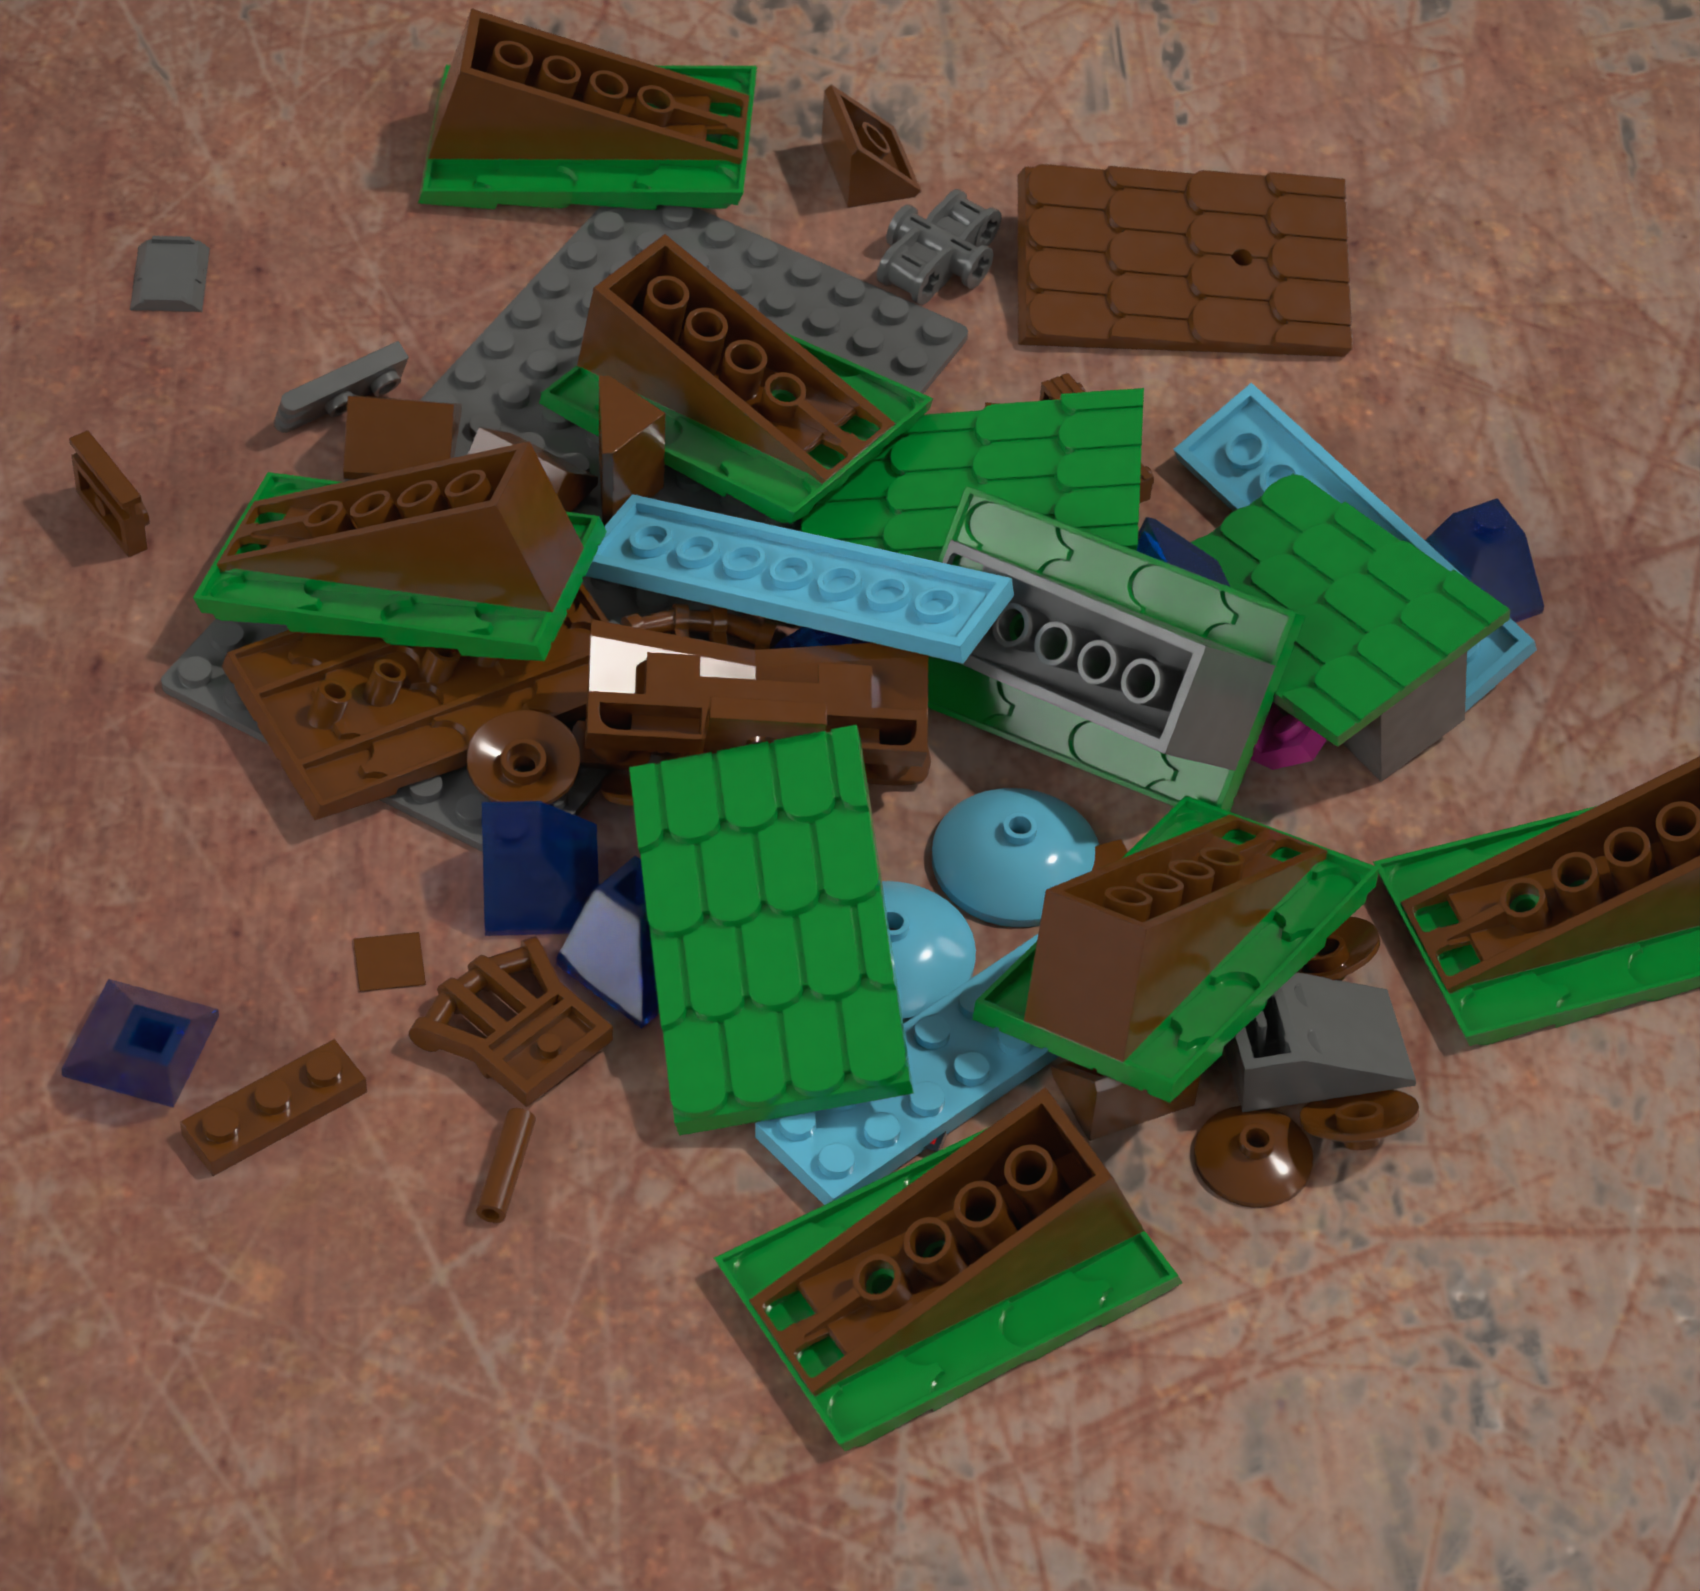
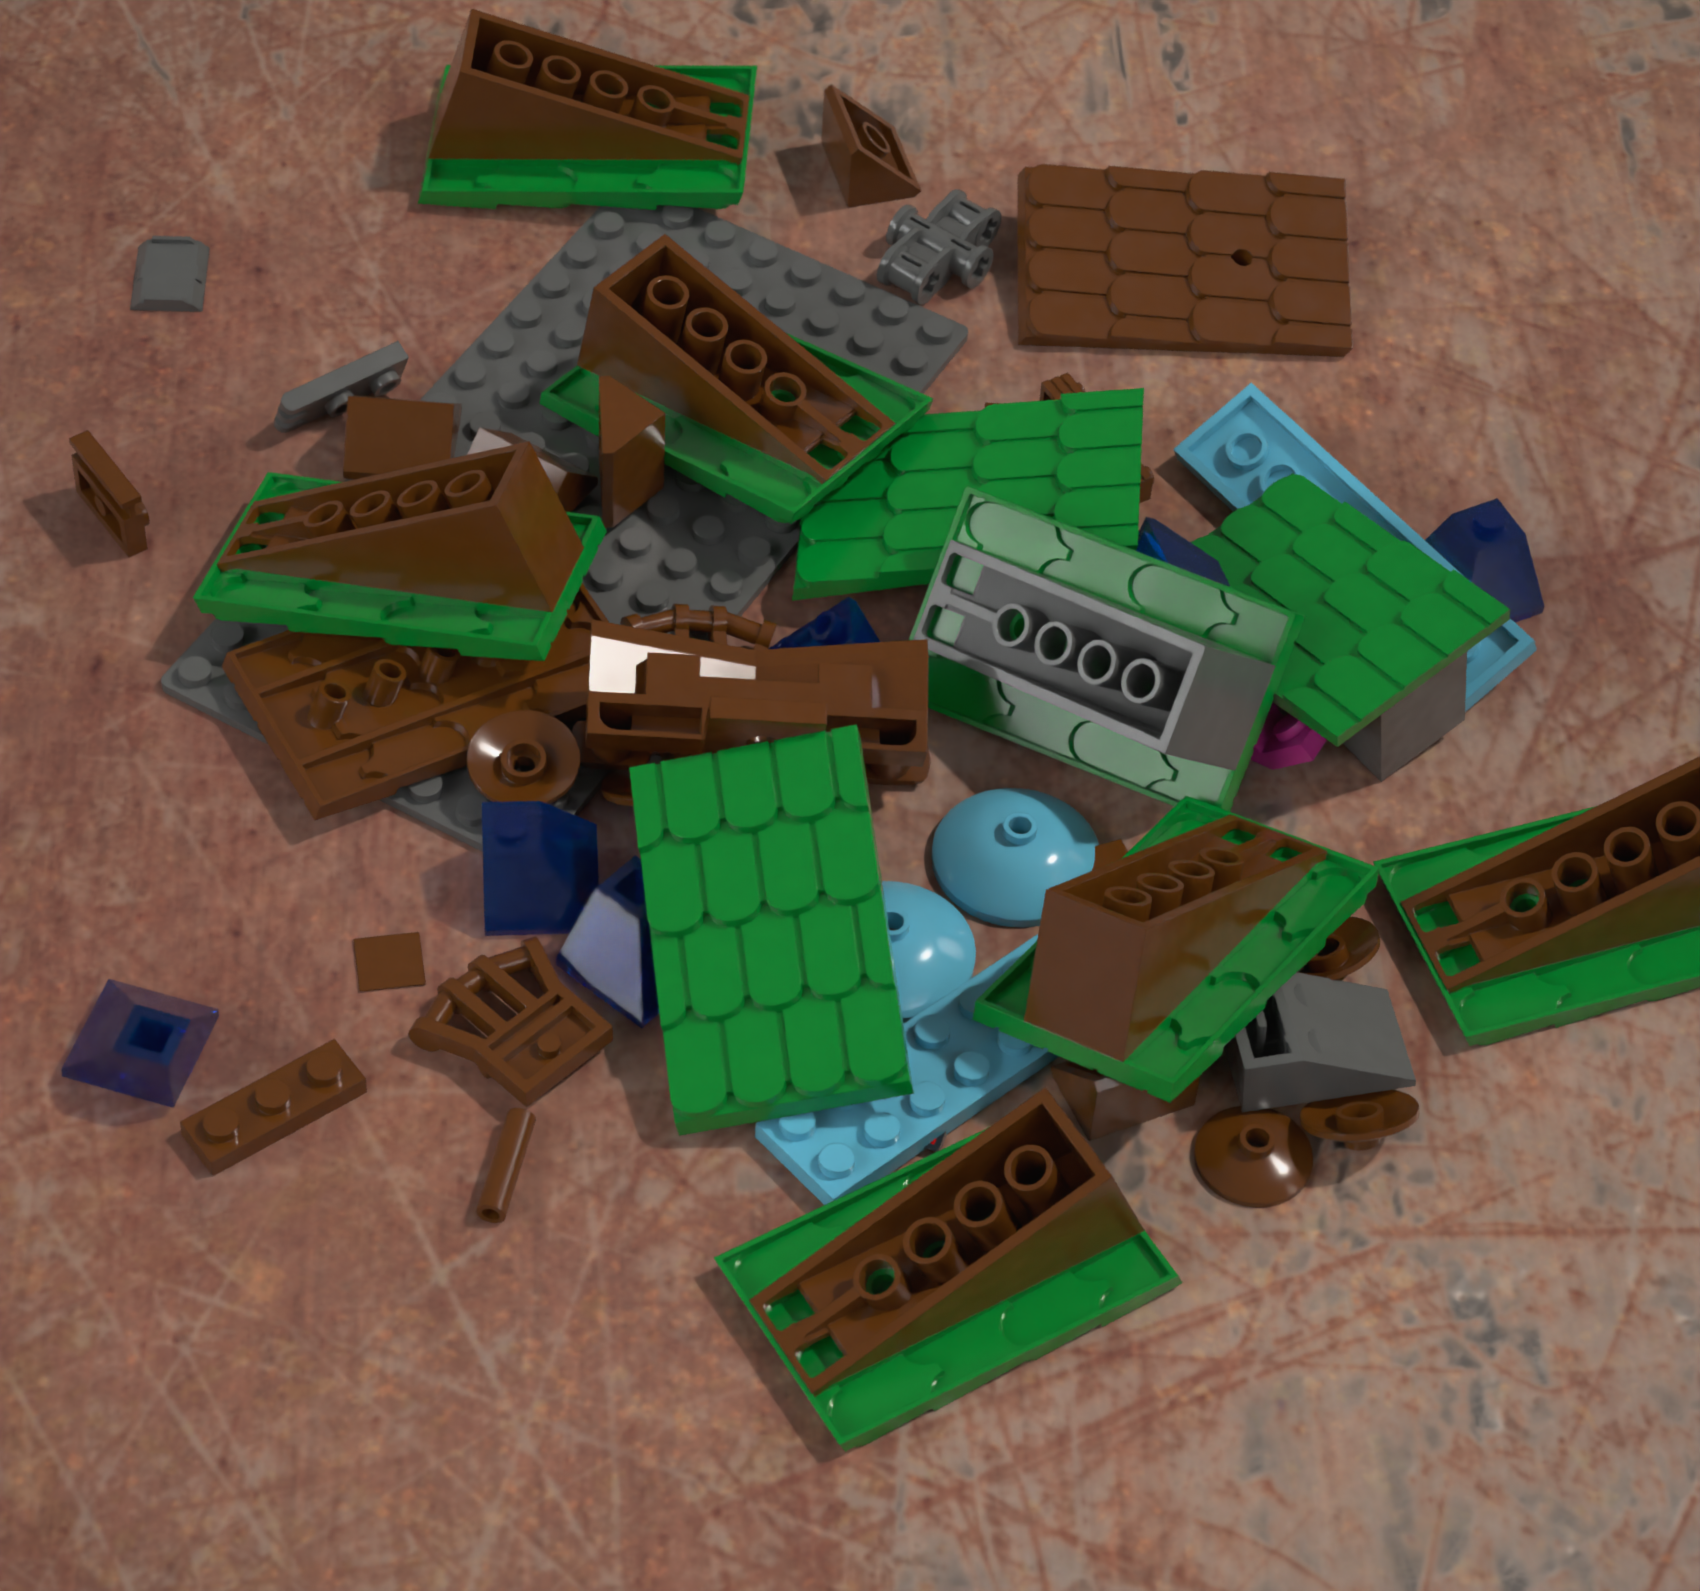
(801, 578): medium azure plate -> none

